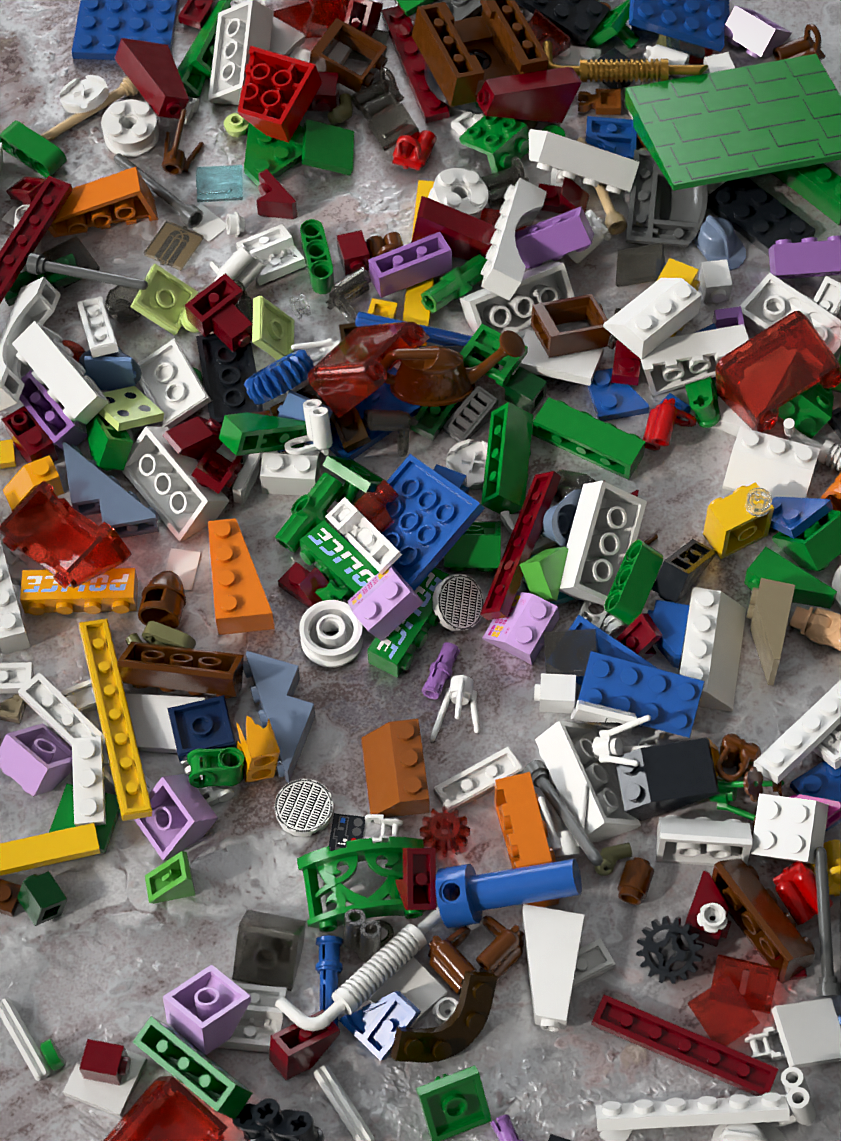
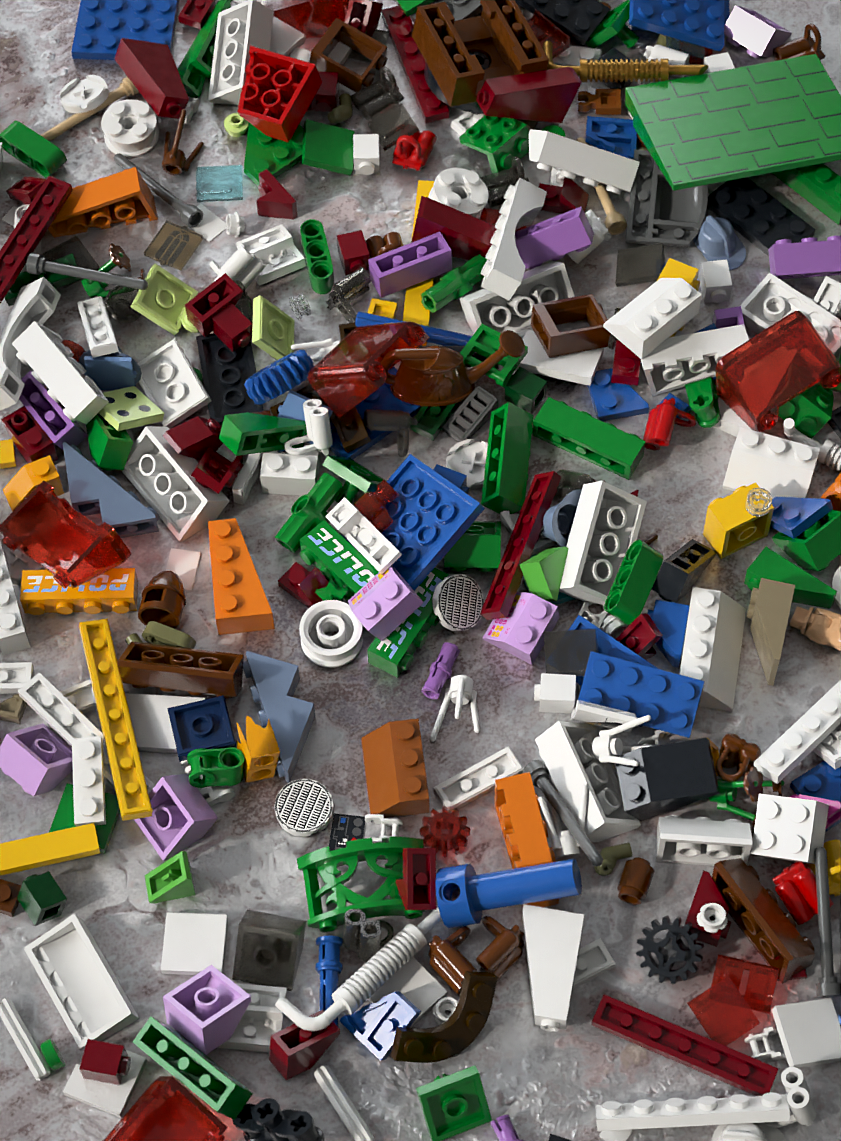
(81, 982): none -> white slope
(118, 259): none -> plant
(193, 943): none -> white tile
(366, 154): none -> white brick

